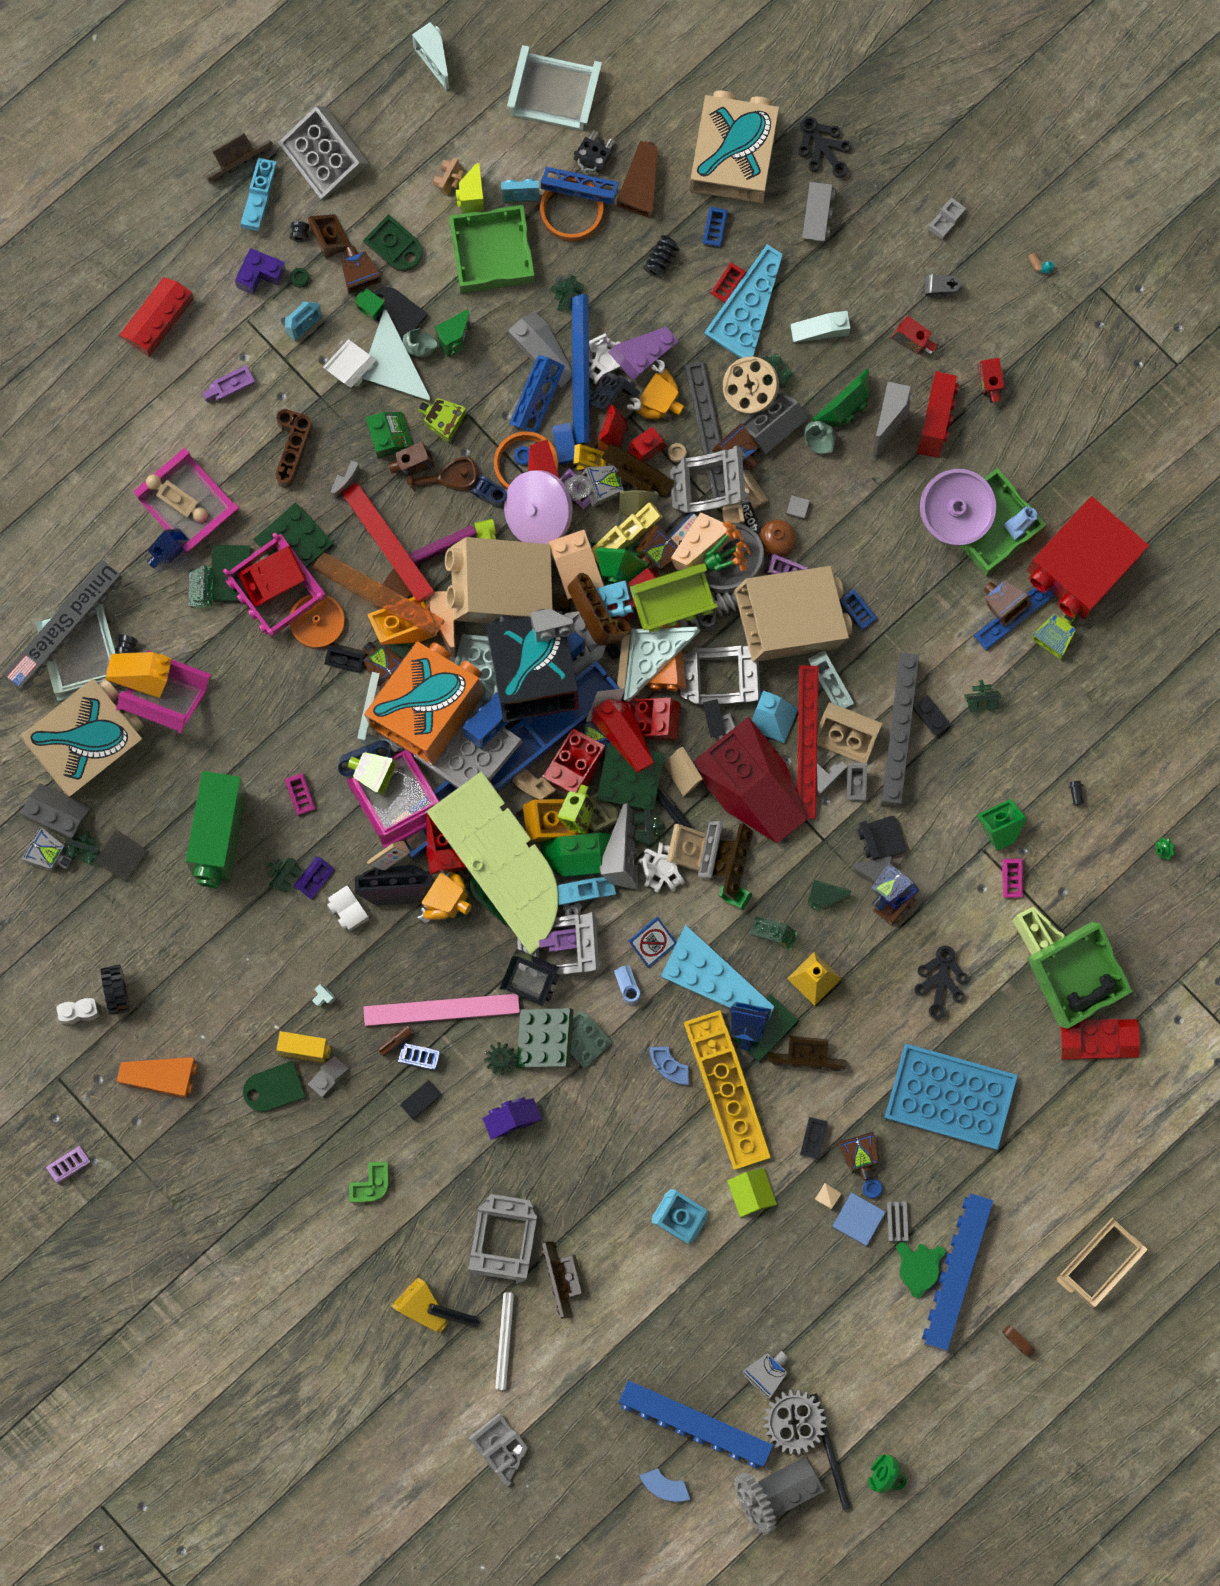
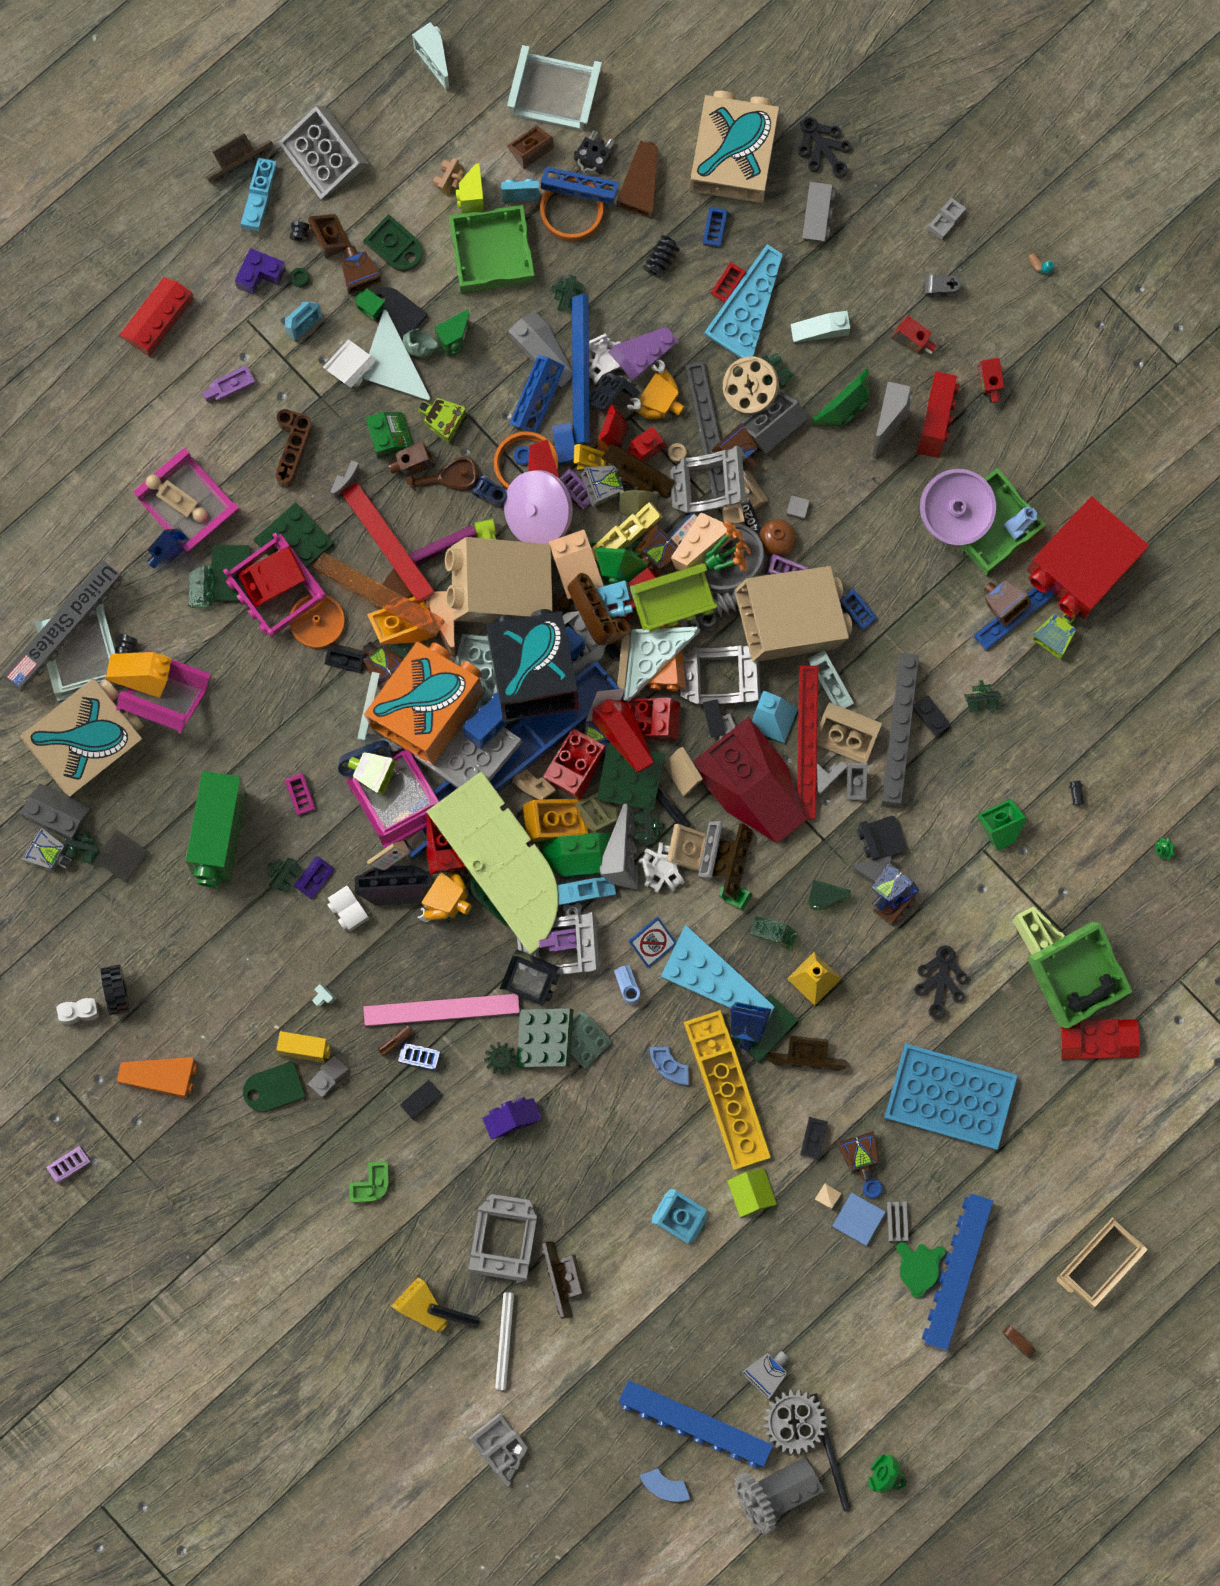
(531, 146): none -> reddish brown slope
(550, 624): light grey slope -> none
(577, 810): lime torso -> none
(583, 484): clear piece -> none
(820, 437): sand green hair -> none
(1006, 861): dark pink slope -> none

